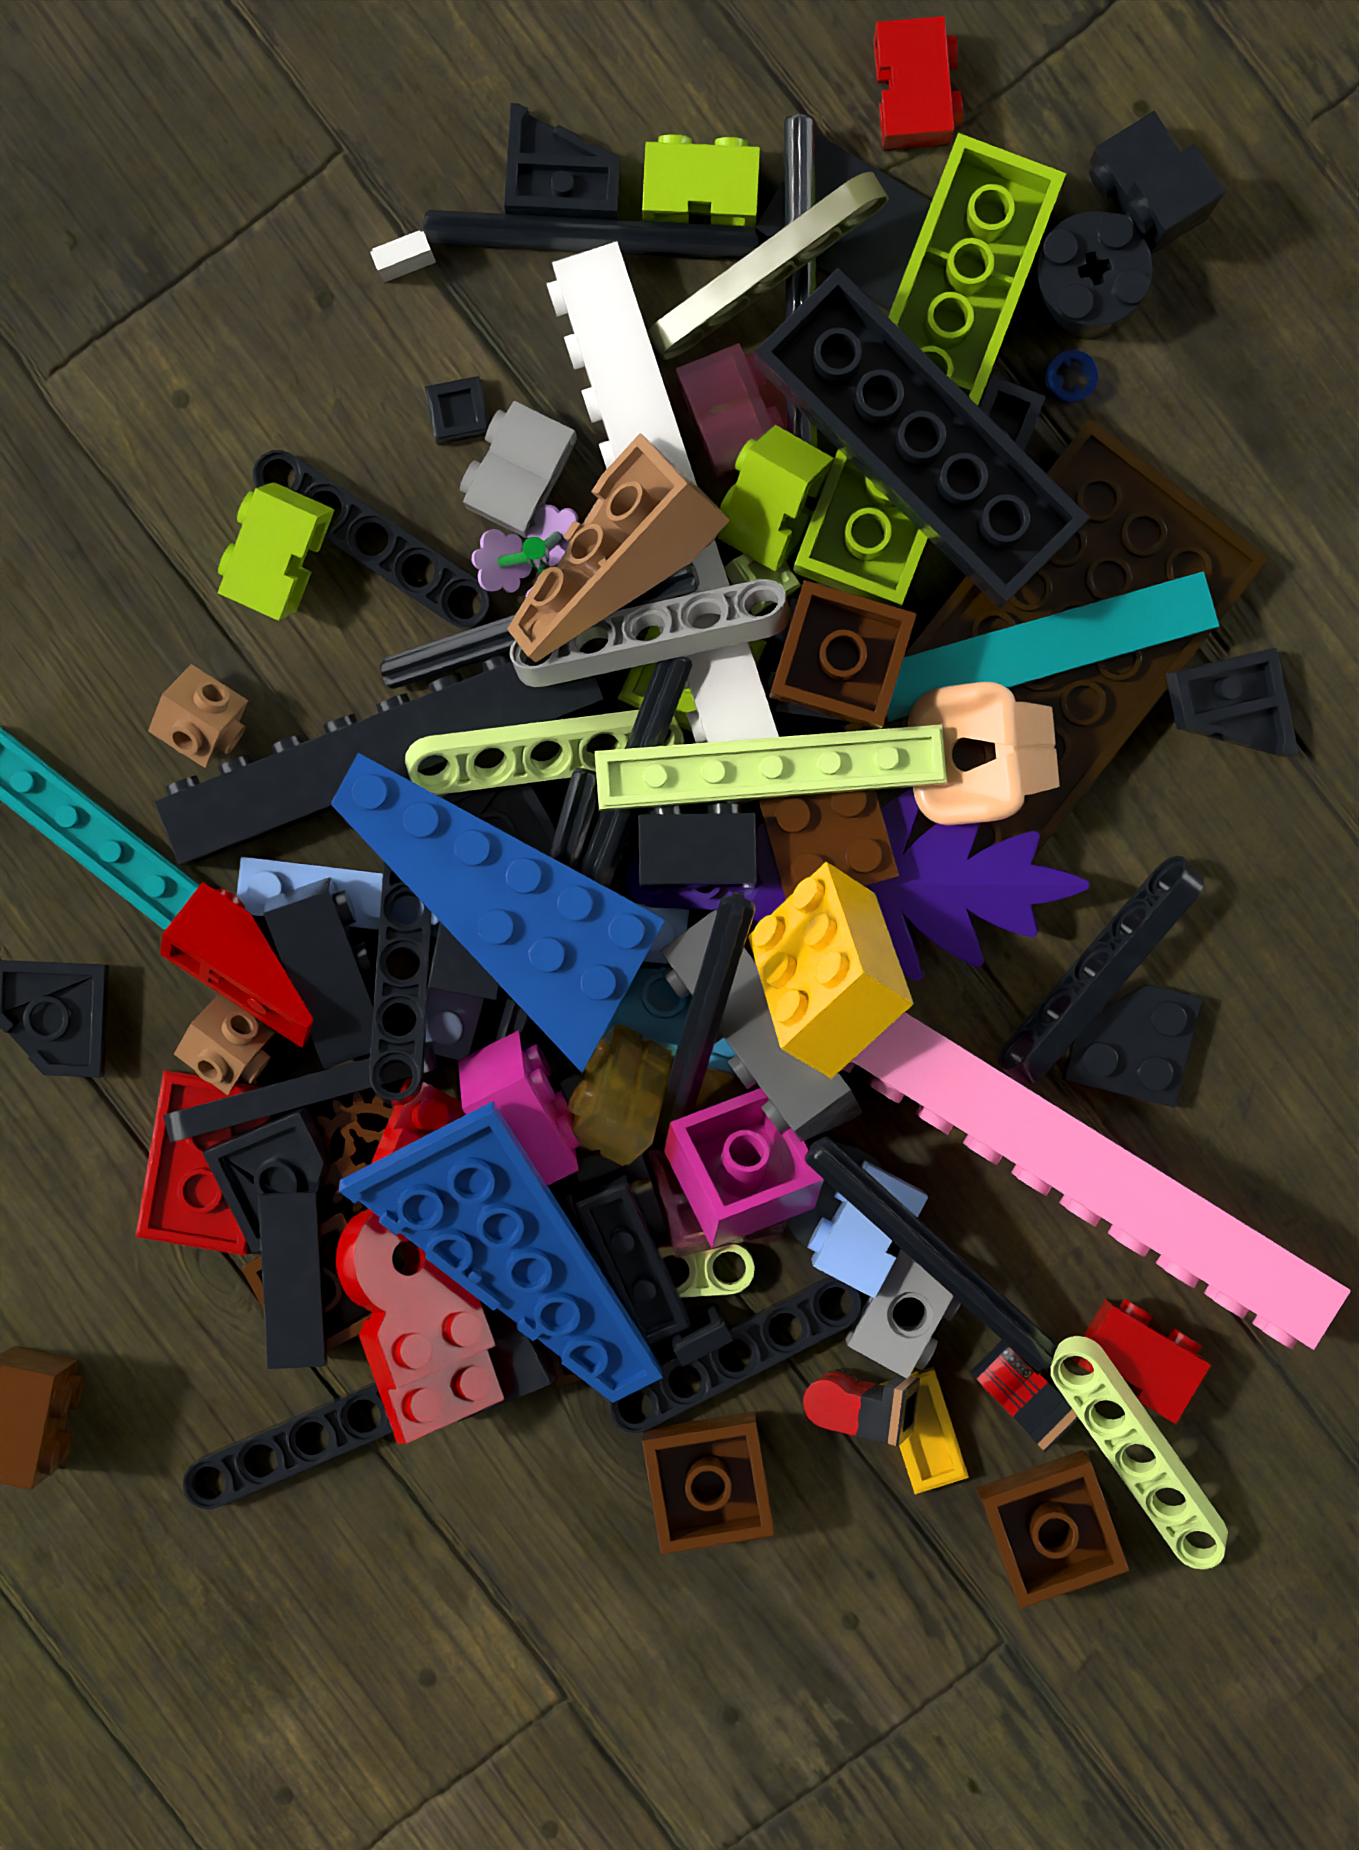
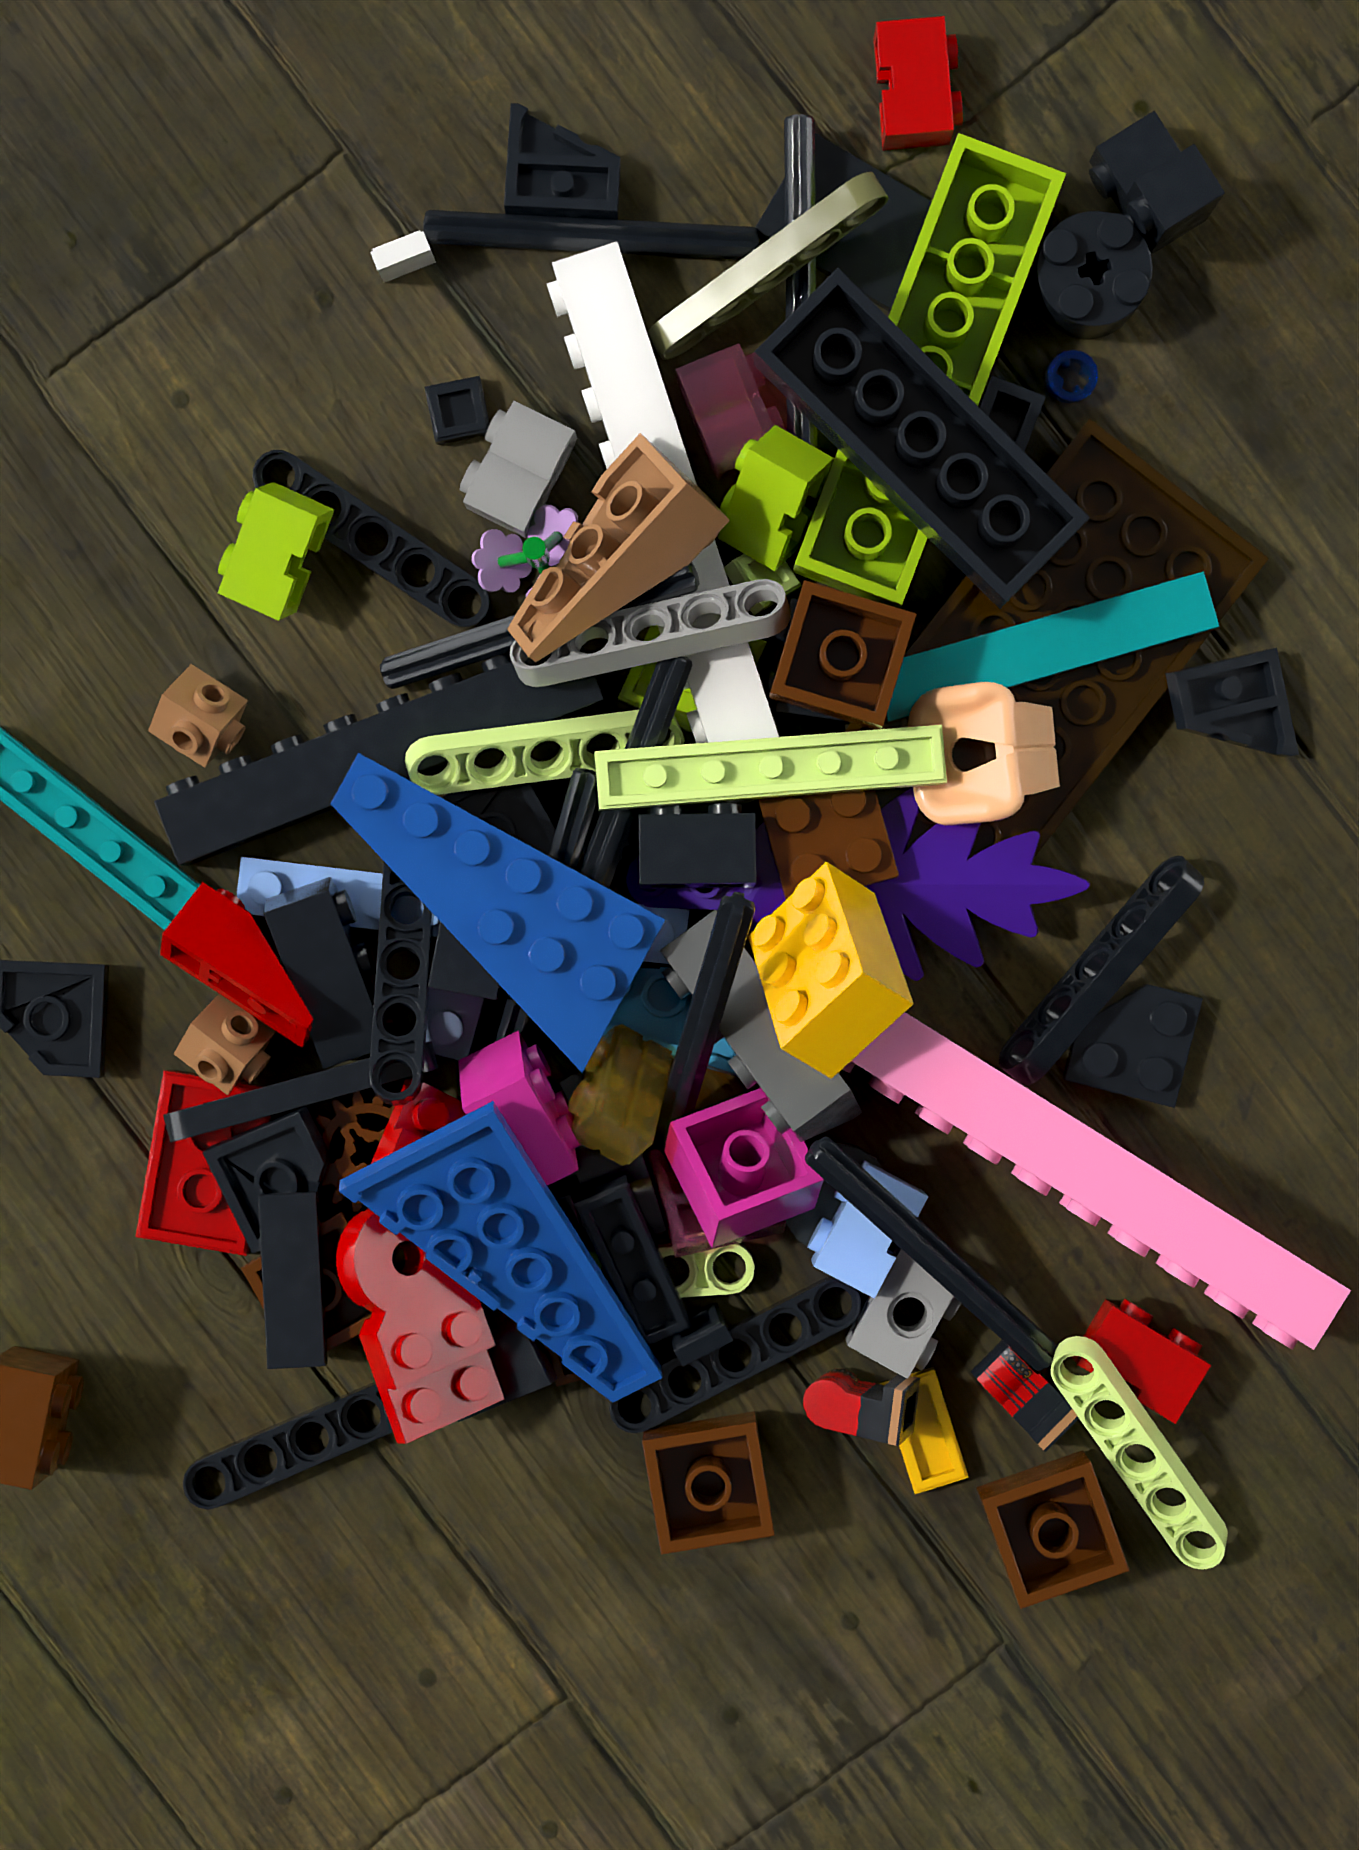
(701, 181): lime brick -> none

